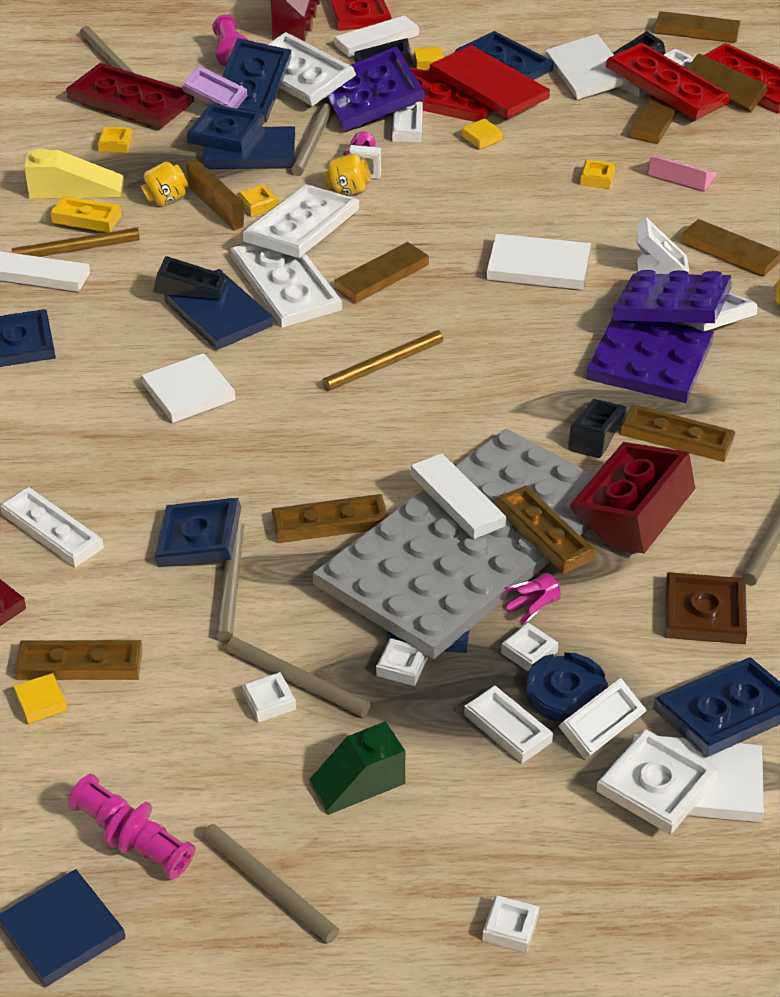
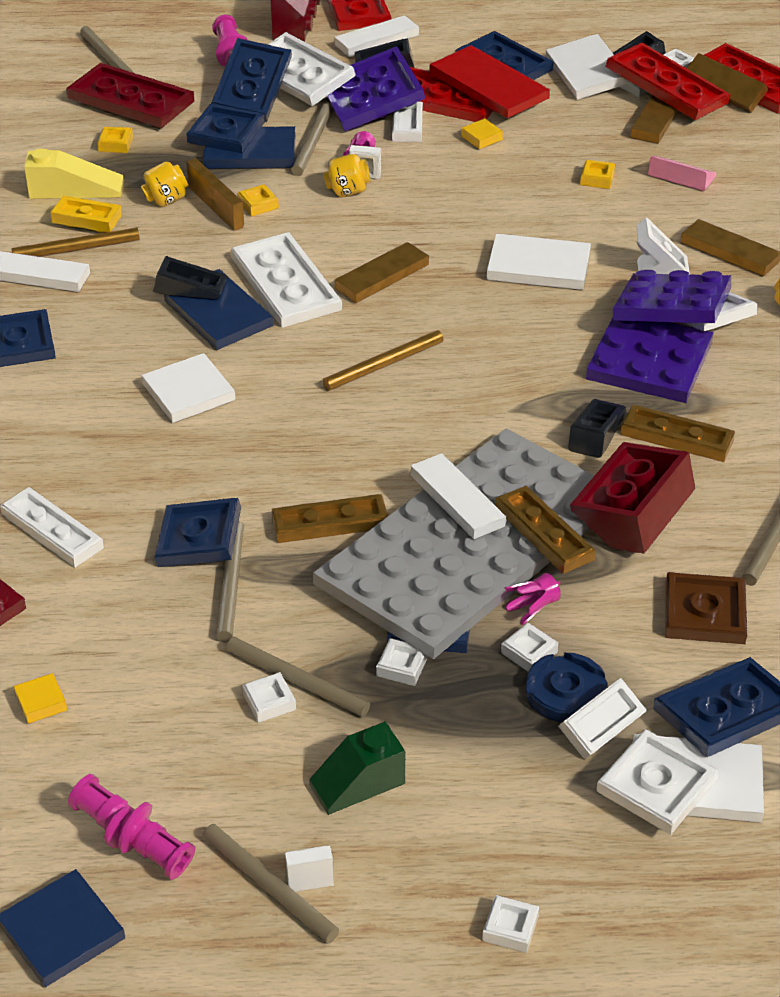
(79, 659): pearl gold tile -> none
(214, 88): lavender tile -> none
(301, 221): white tile -> none
(309, 868): none -> white tile
(426, 56): yellow tile -> none
(508, 724): white tile -> none
(697, 26): pearl gold tile -> none

